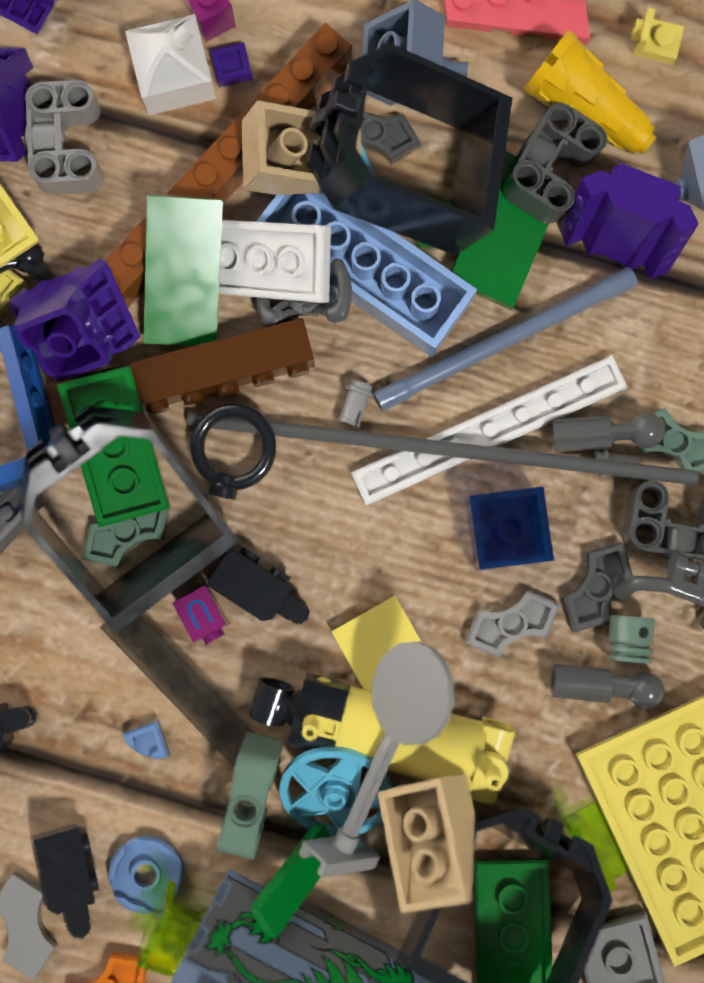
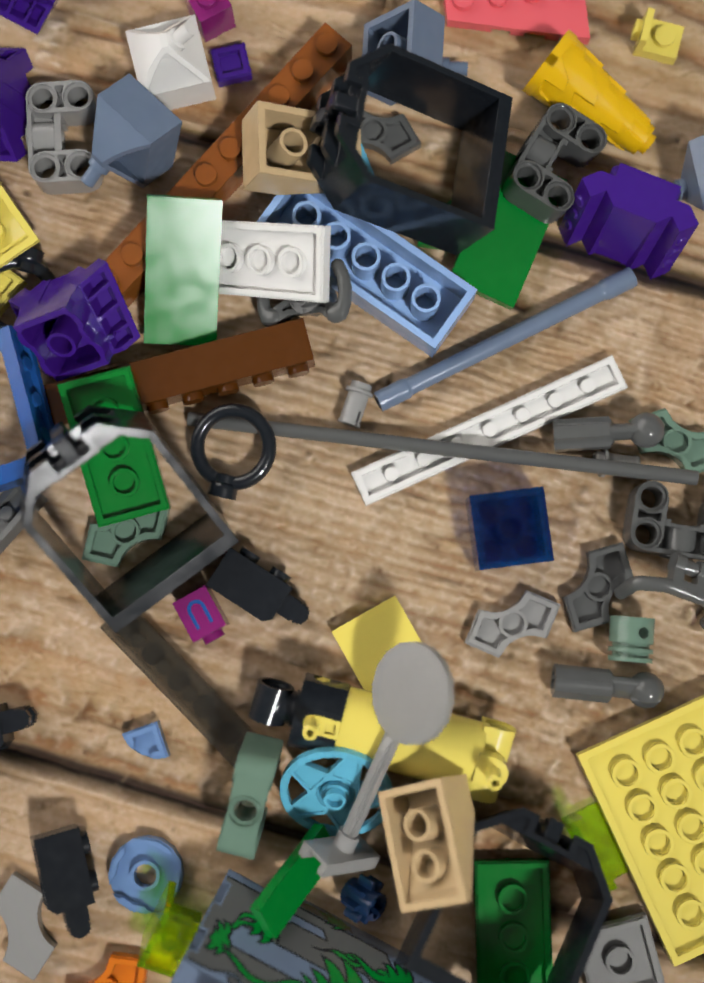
(132, 135): none -> sand blue piece
(363, 899): none -> dark blue gear

